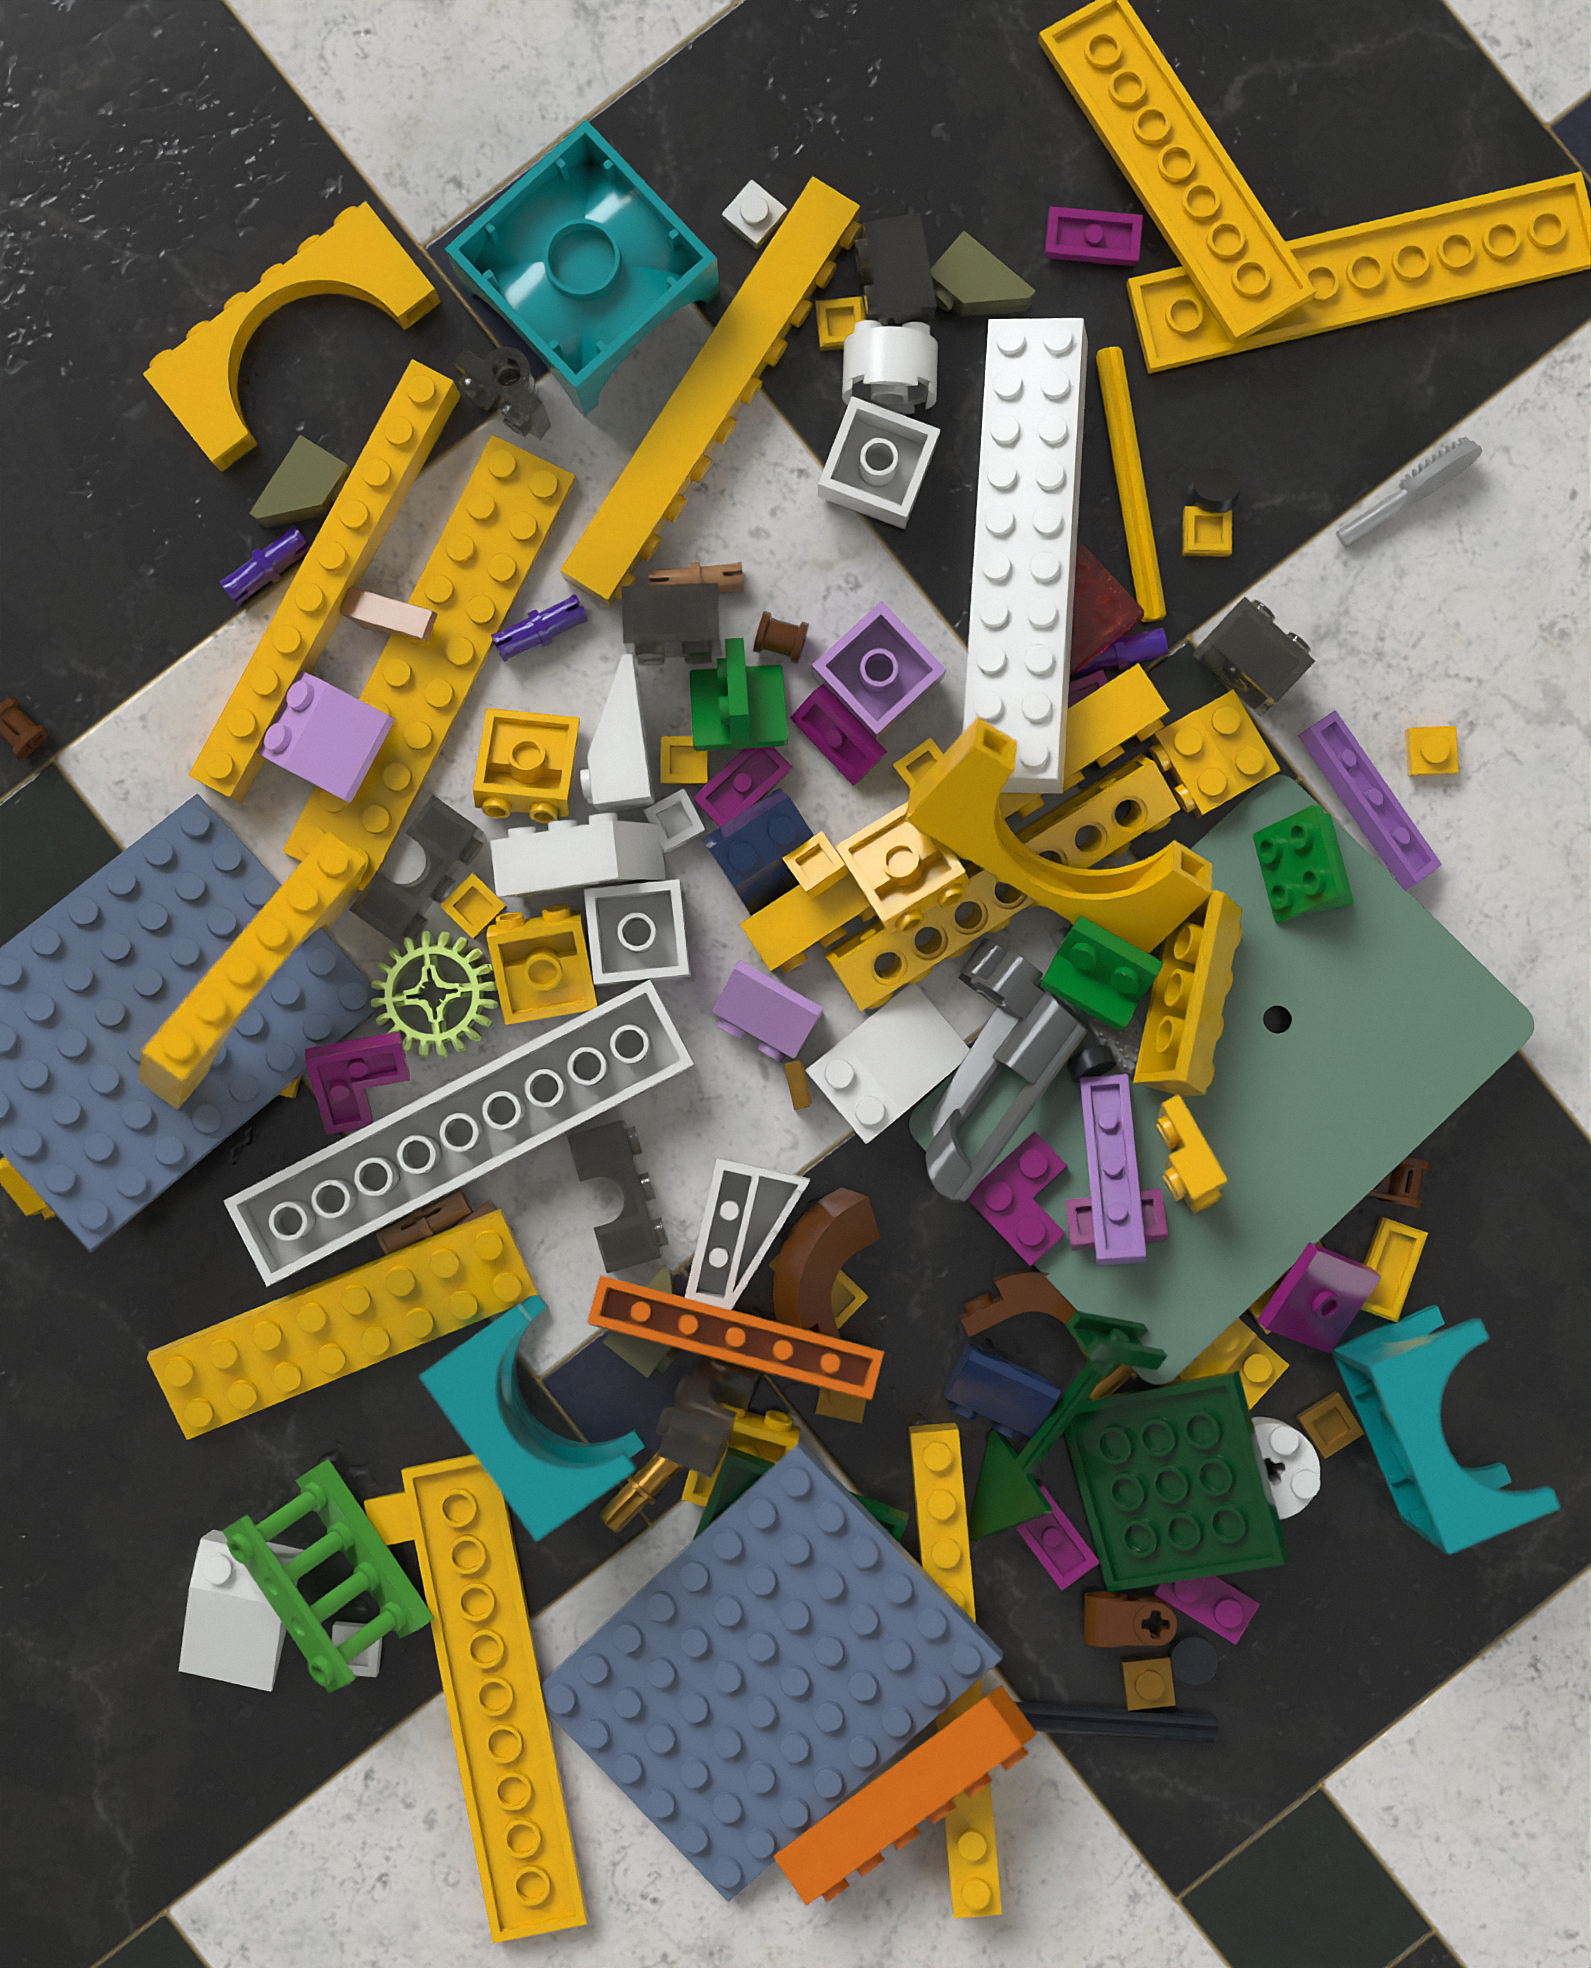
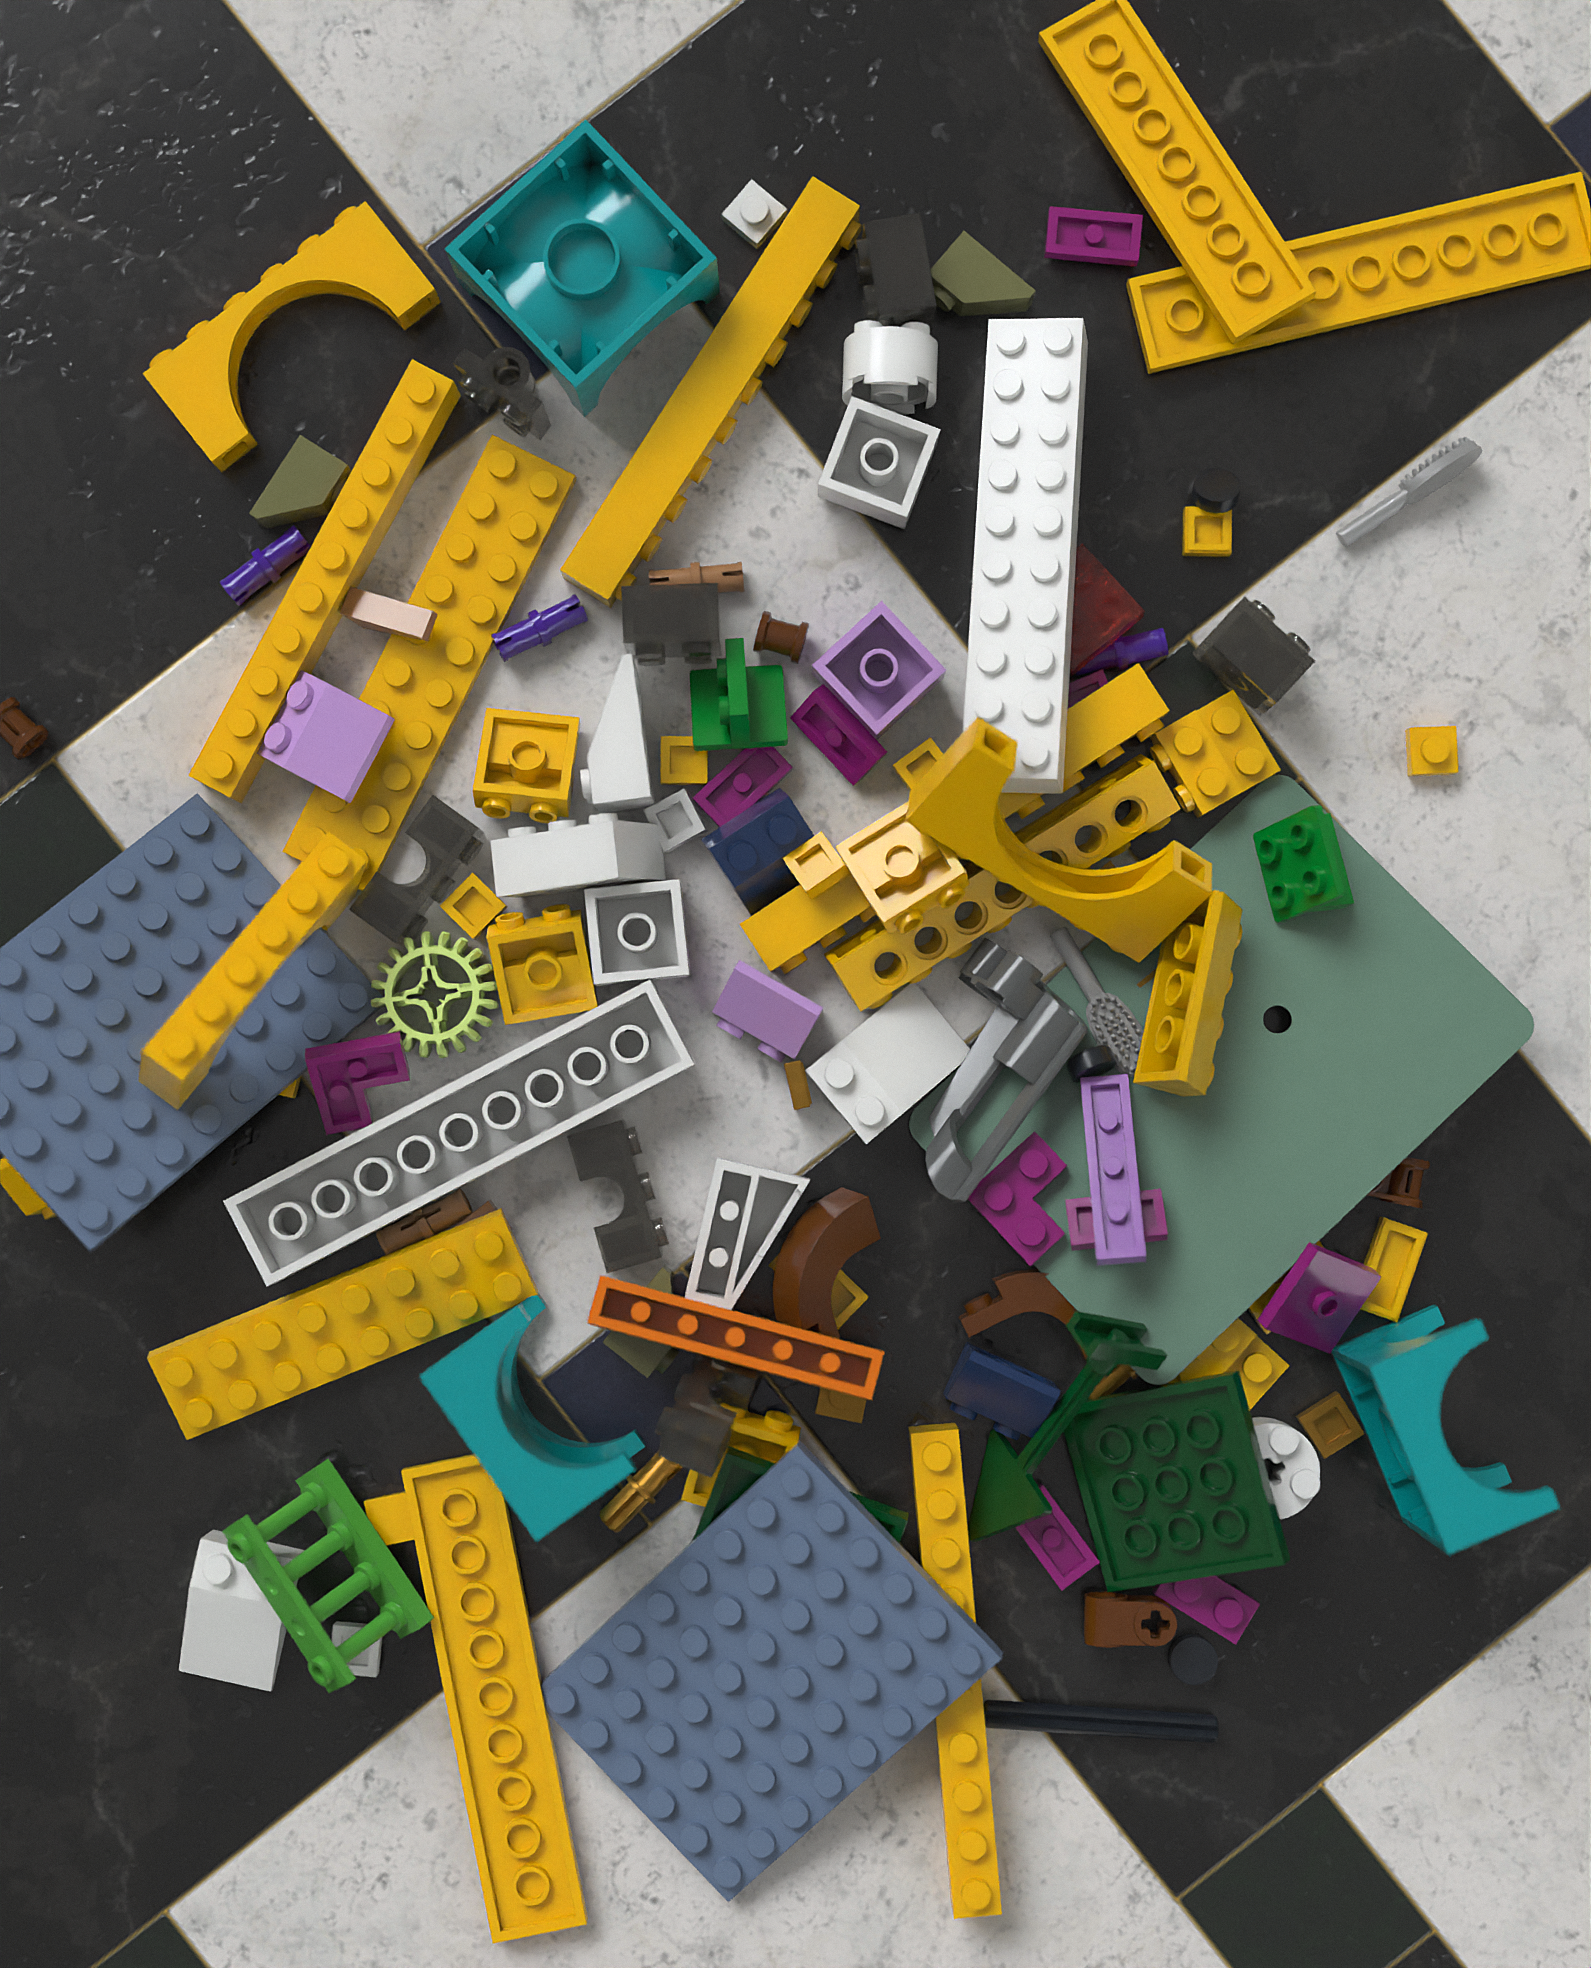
(837, 321): yellow tile -> none
(905, 1795): orange brick -> none
(1100, 973): green bracket -> none
(1131, 483): yellow axle -> none
(1147, 1682): pearl gold plate -> none
(1193, 1169): yellow plate -> none
(1369, 800): medium lavender plate -> none

